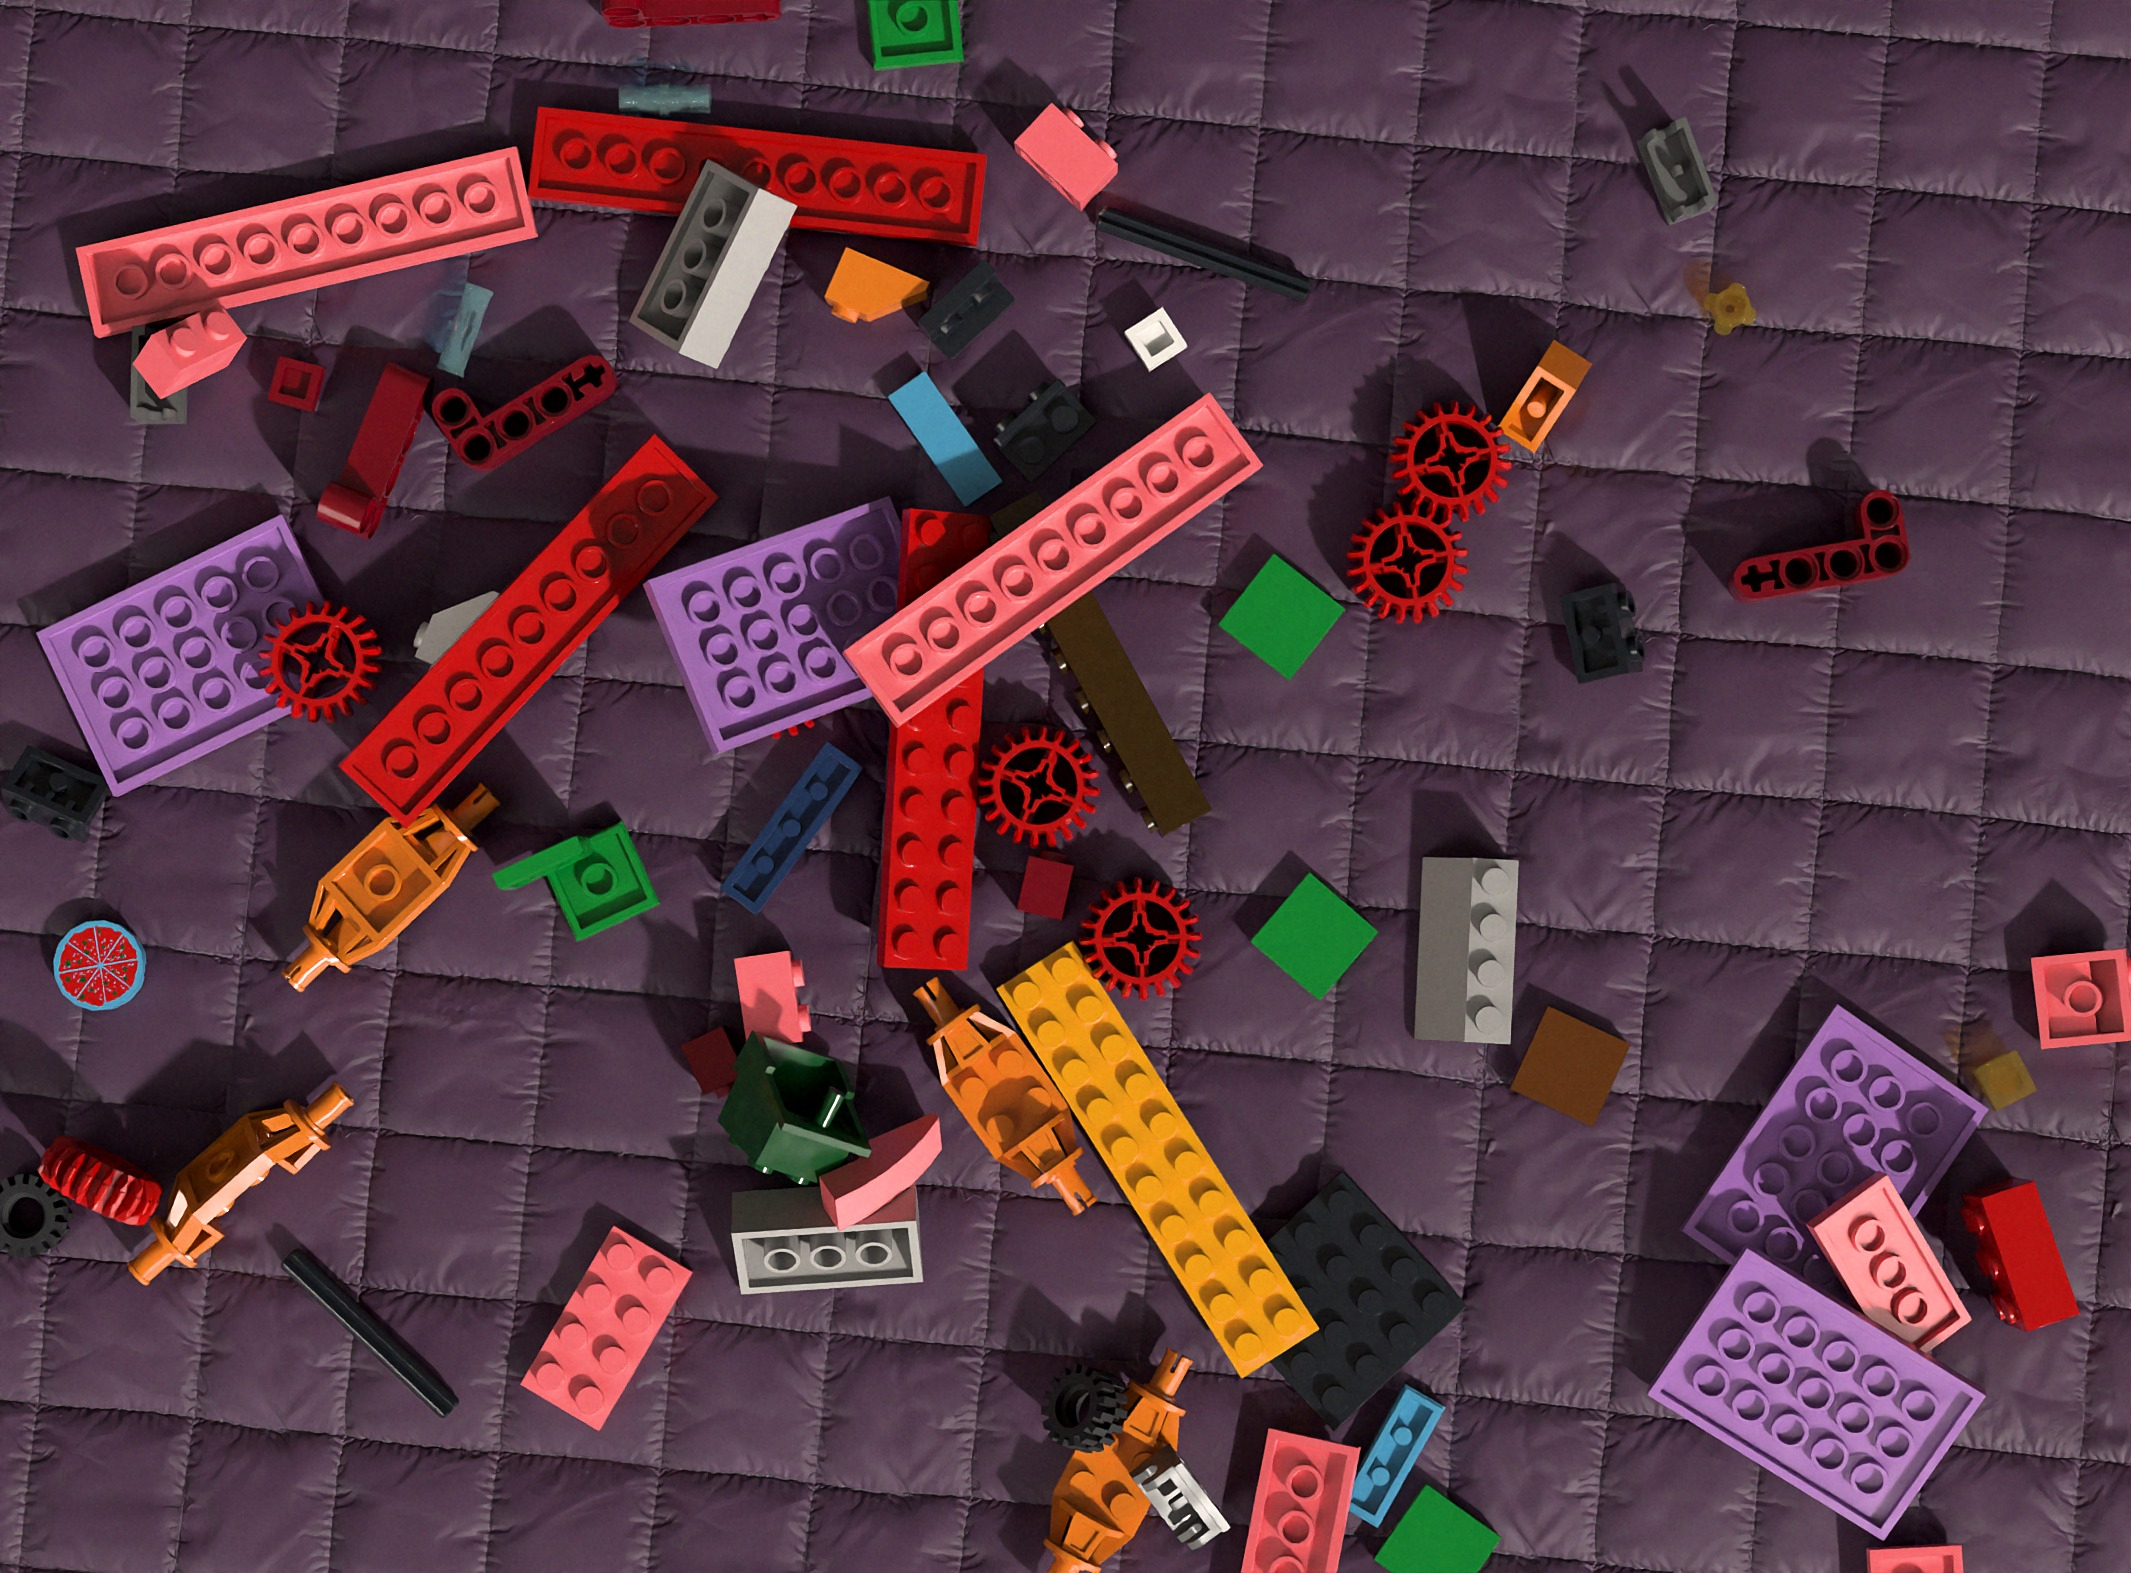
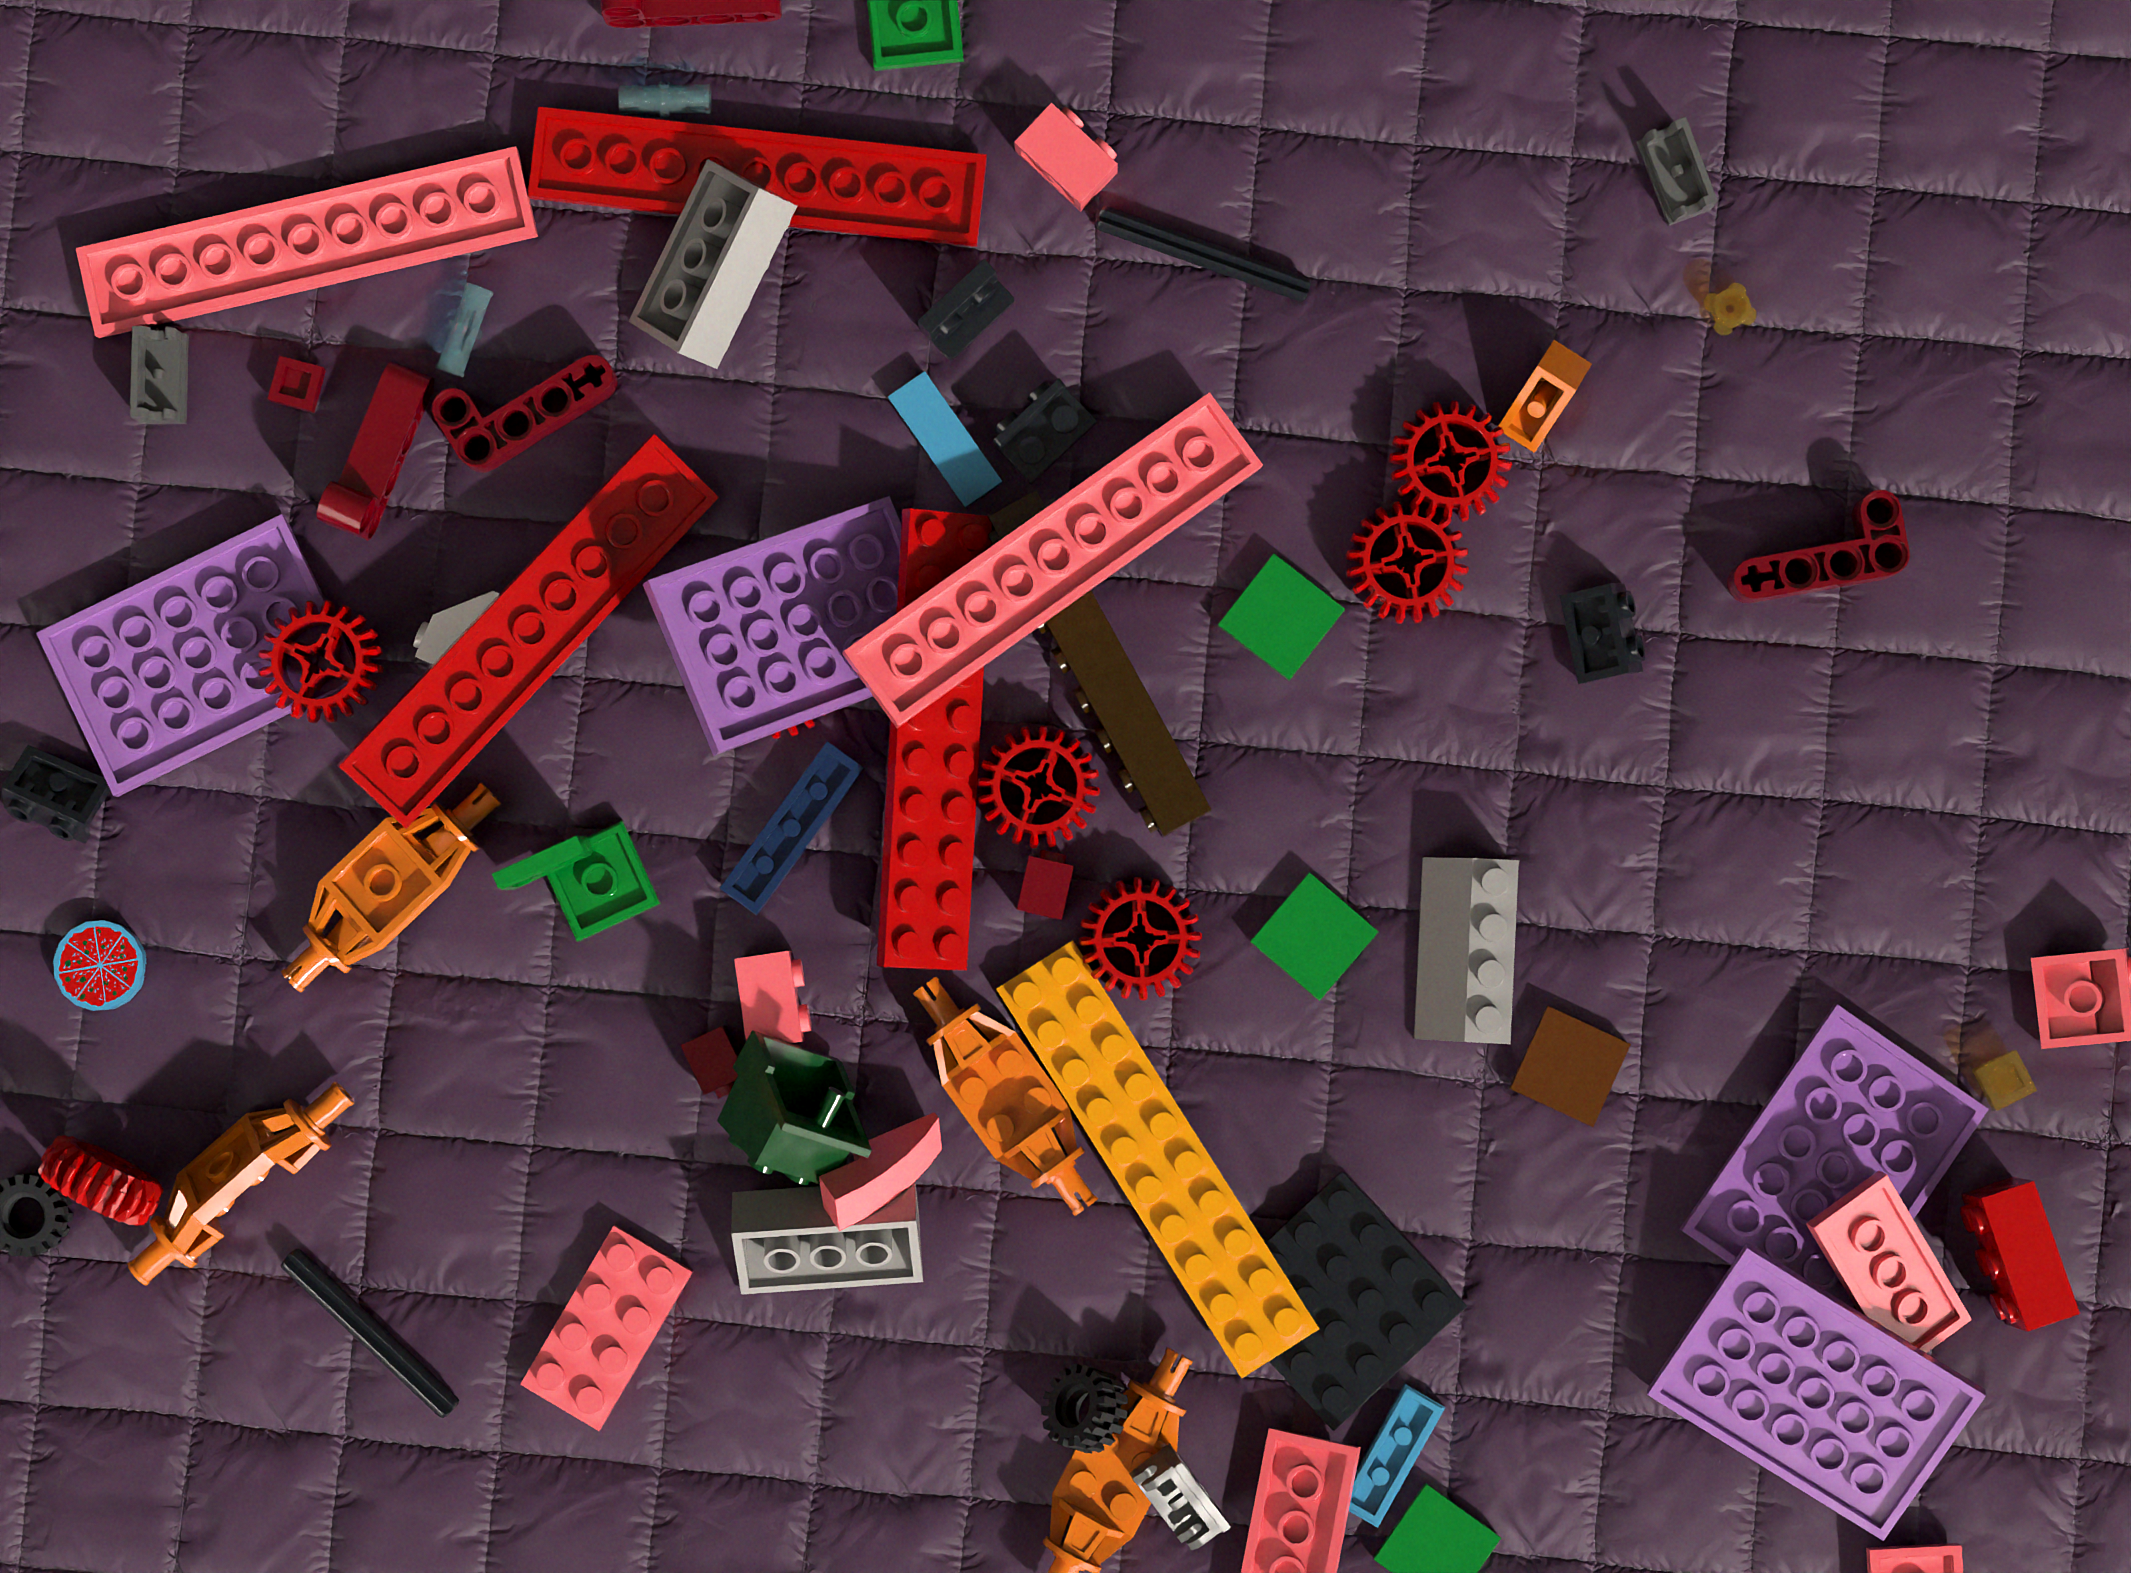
(189, 350): coral brick -> none
(871, 288): orange slope -> none
(1155, 339): white plate -> none

